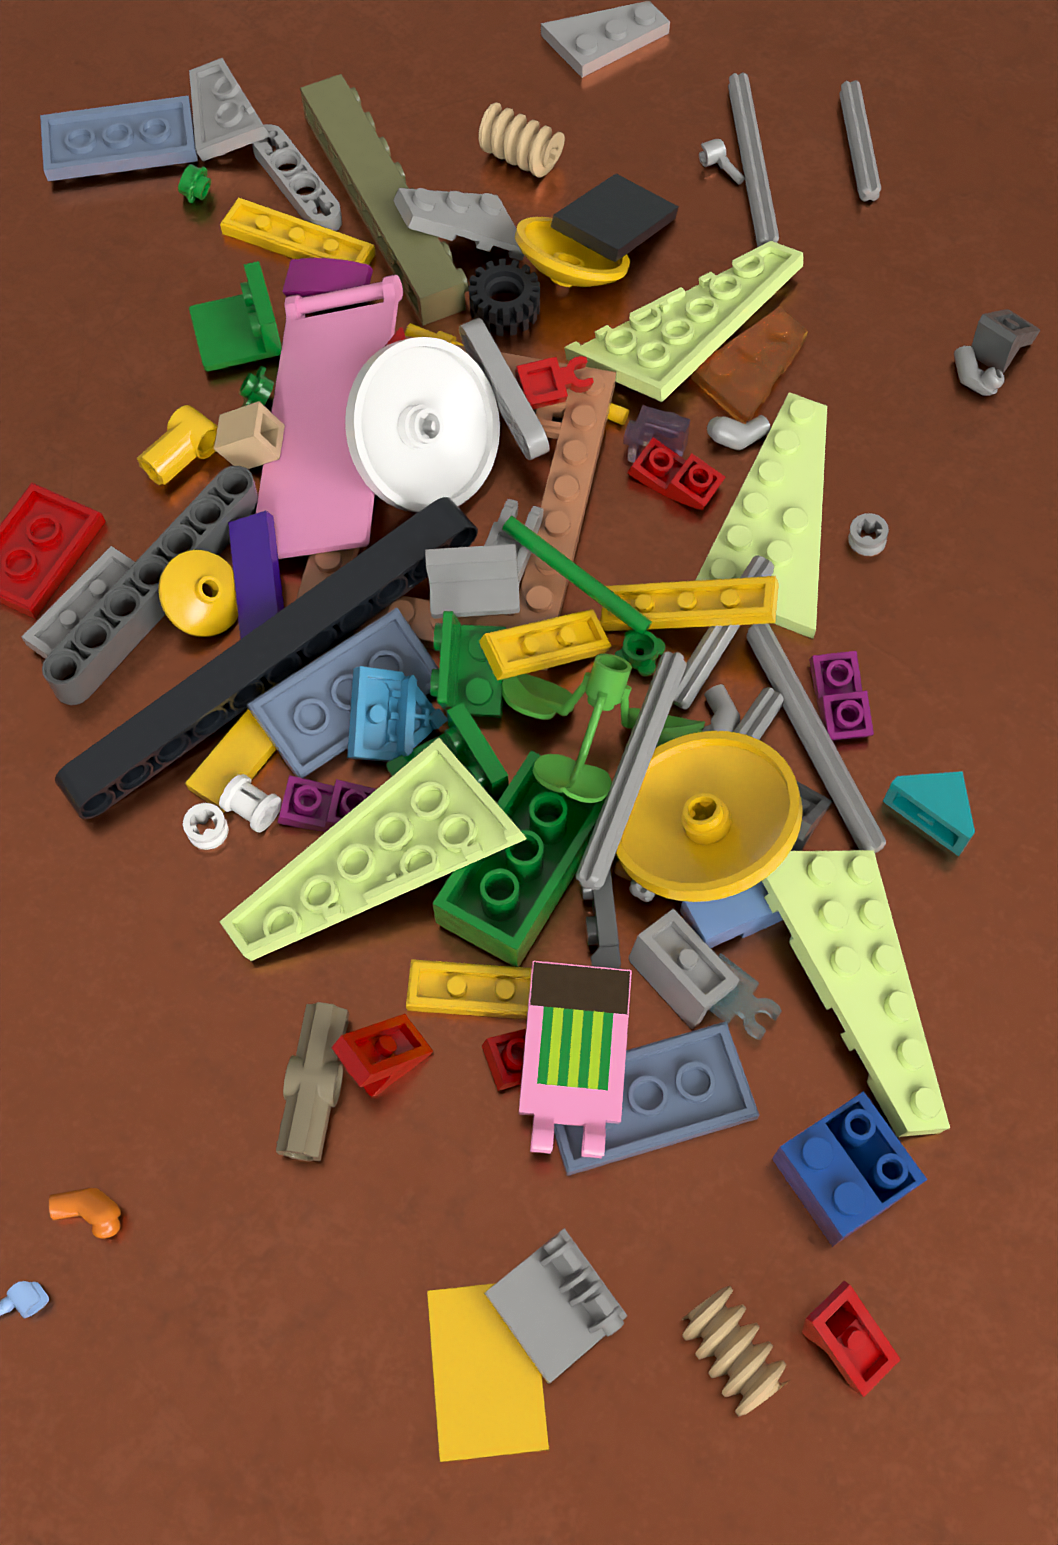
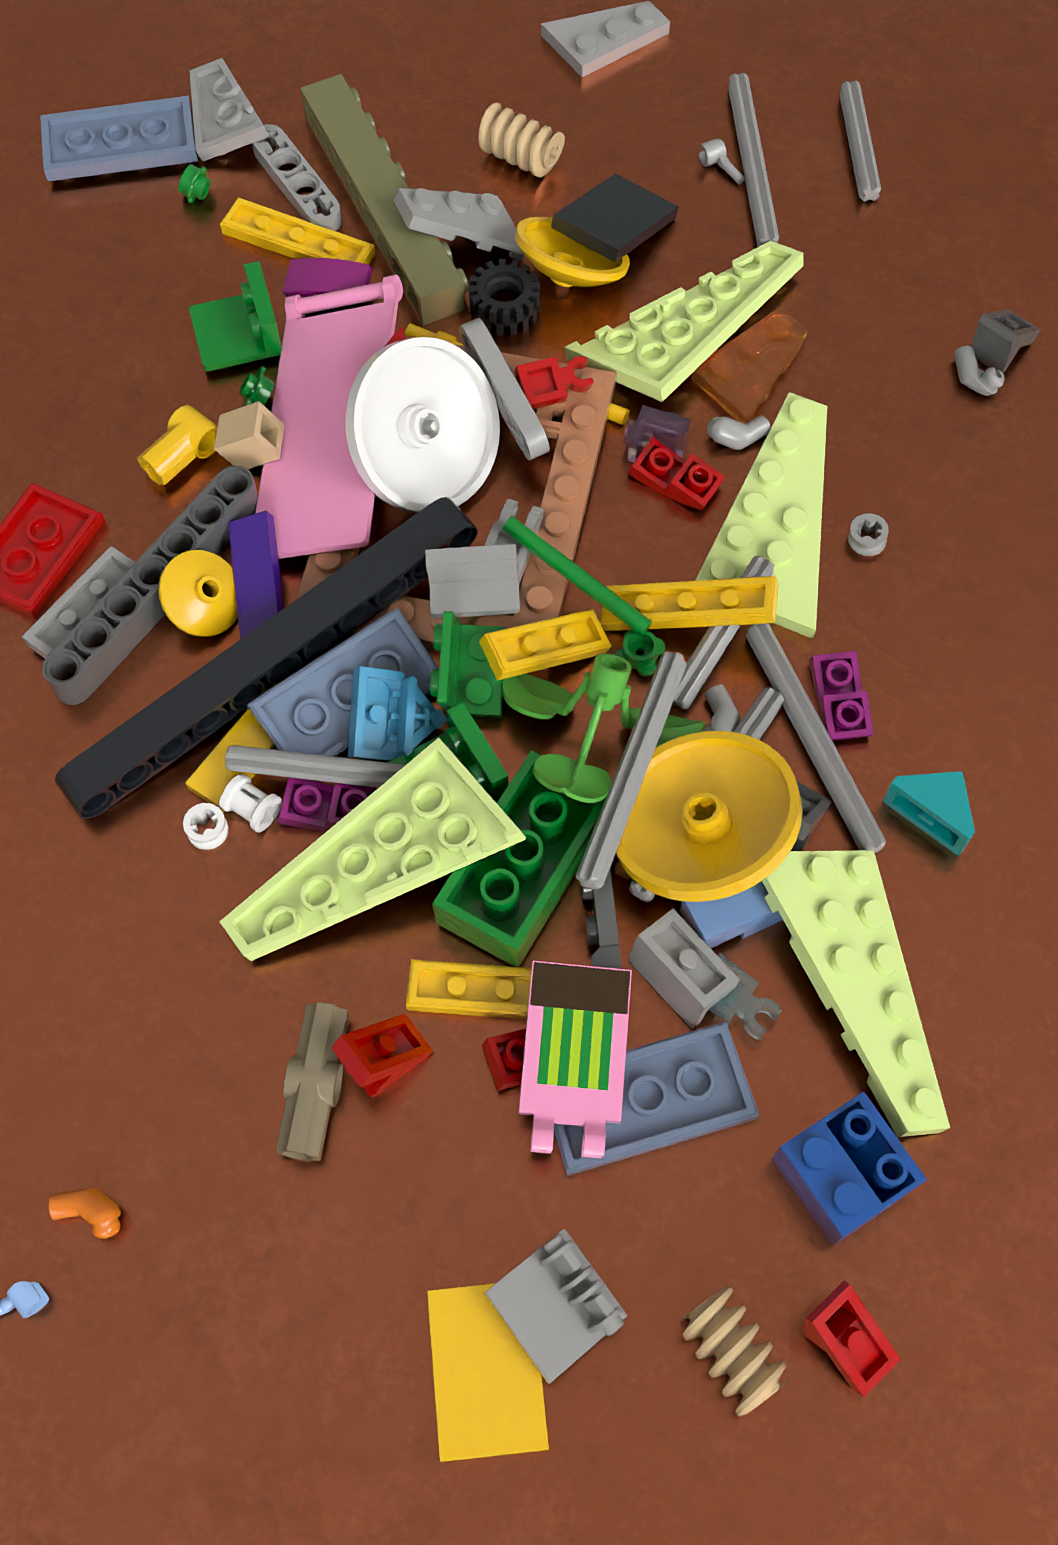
(309, 766): none -> light grey axle

